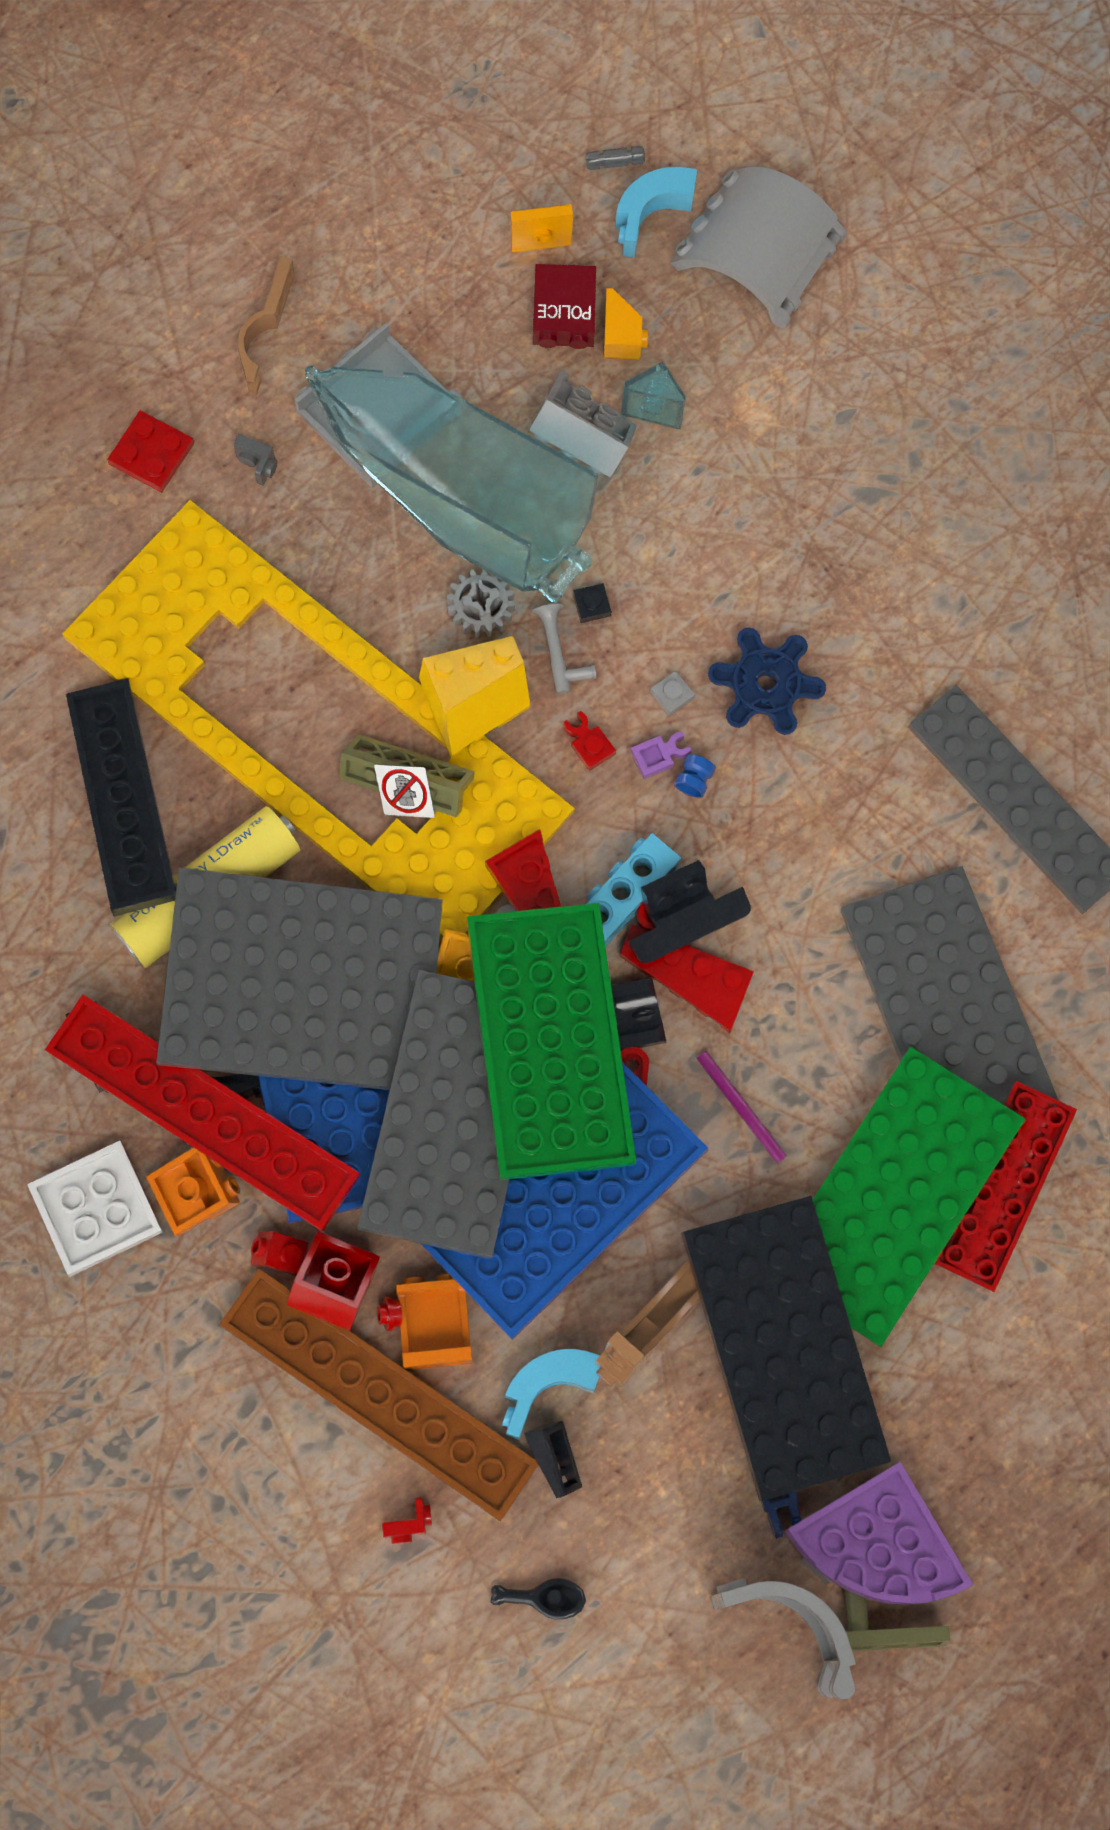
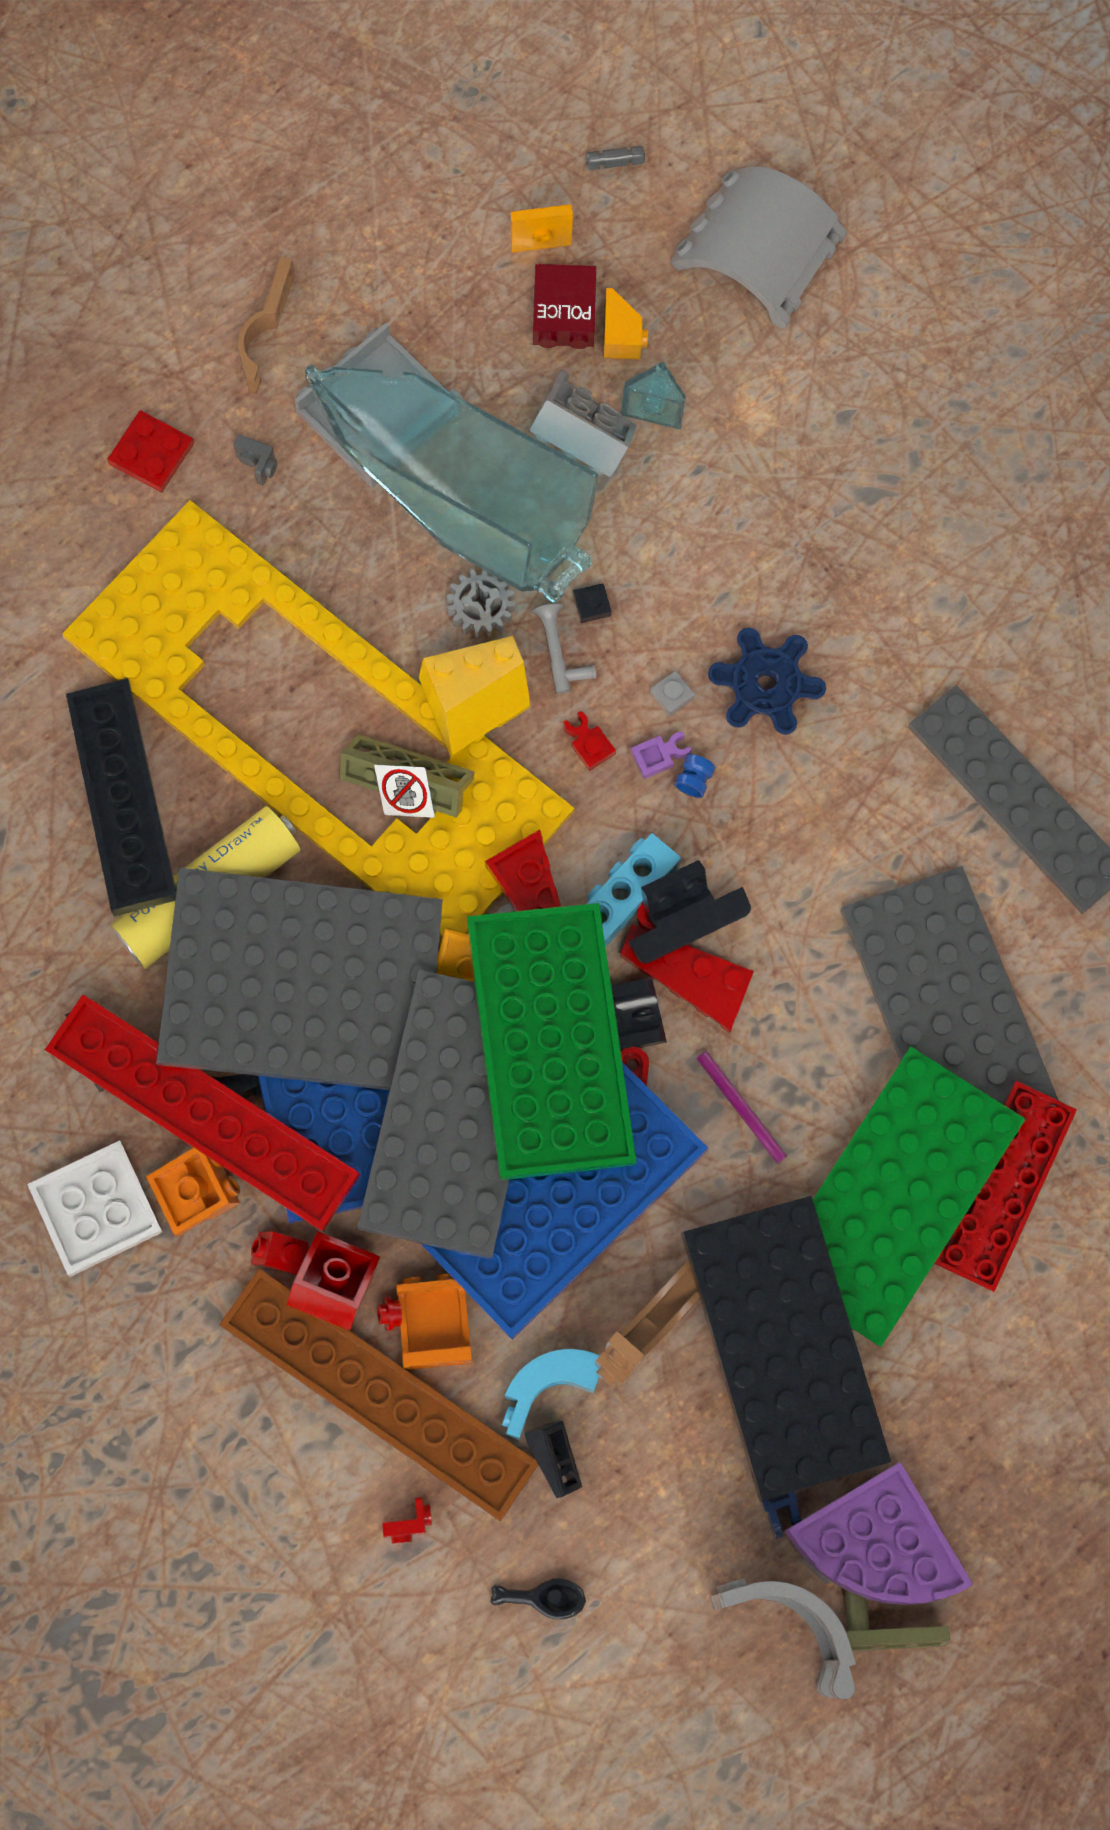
(652, 192): medium azure arch -> none

